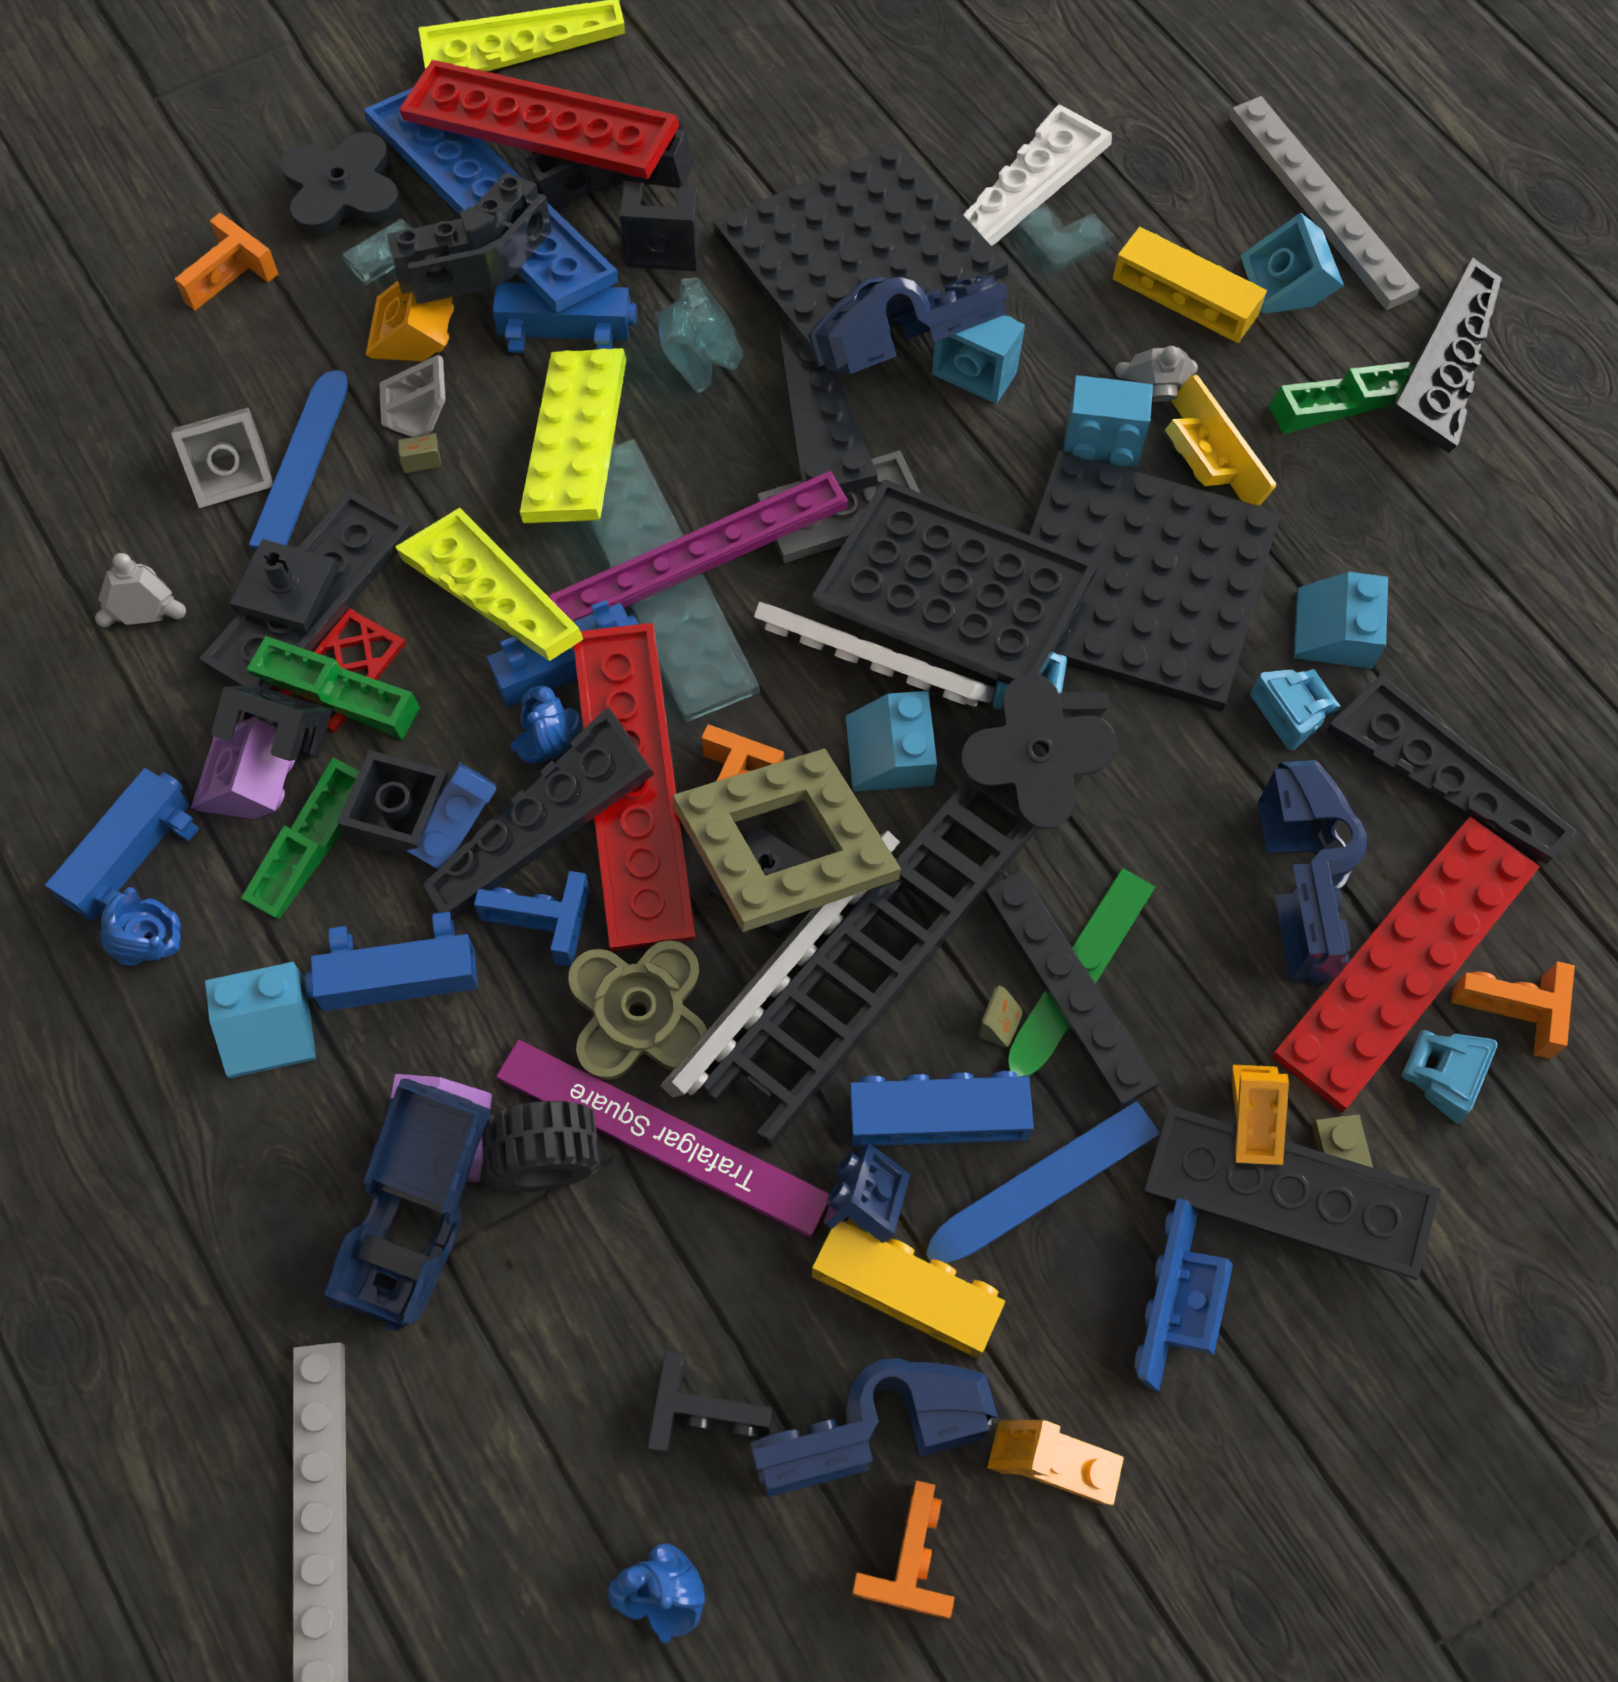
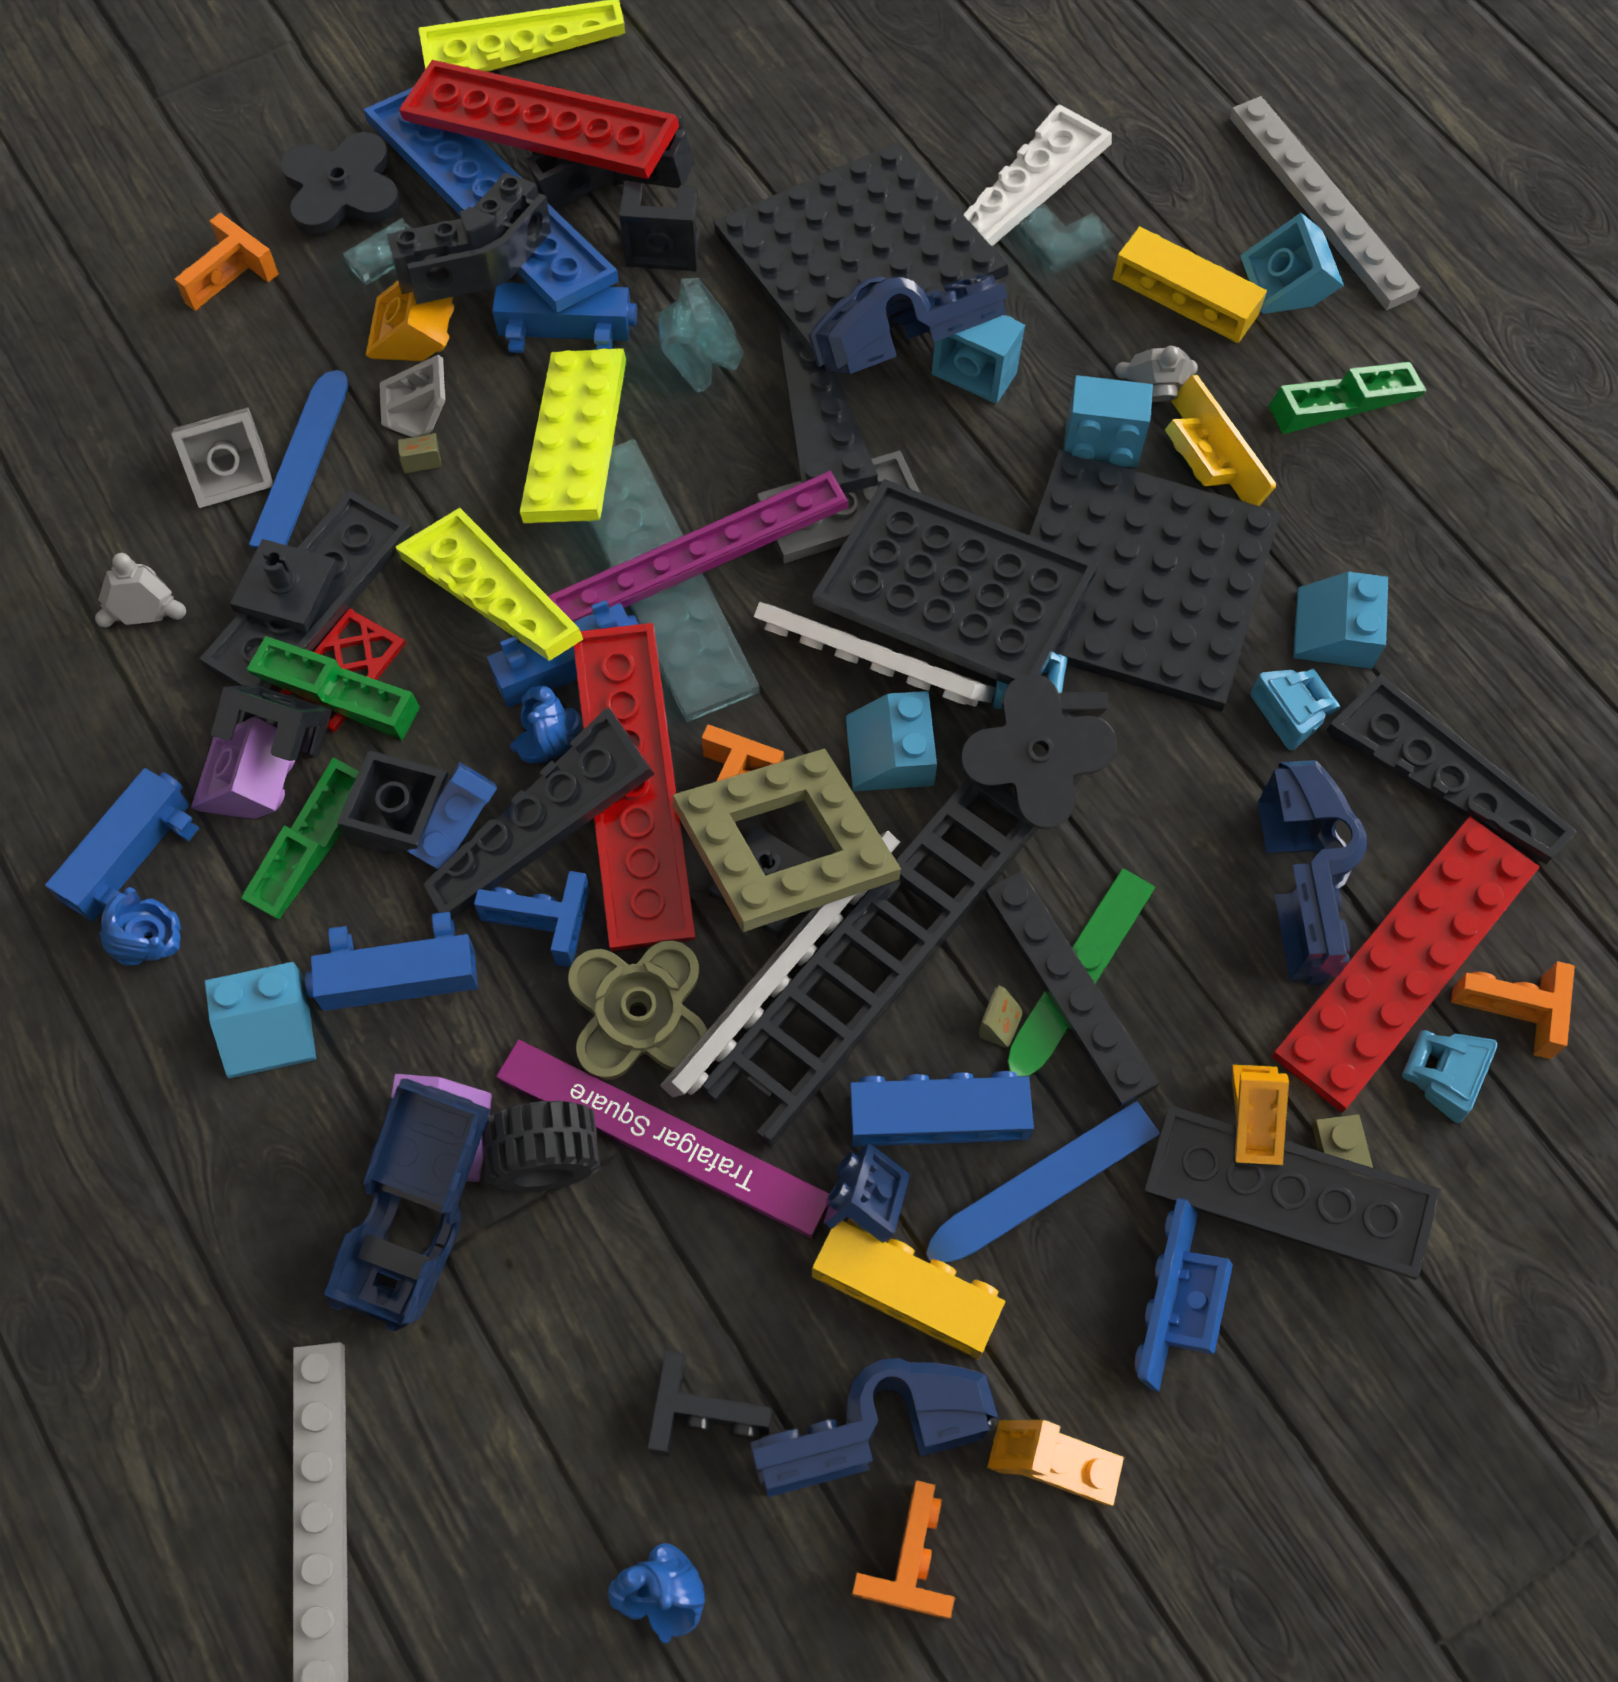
(1442, 373): wing -> none

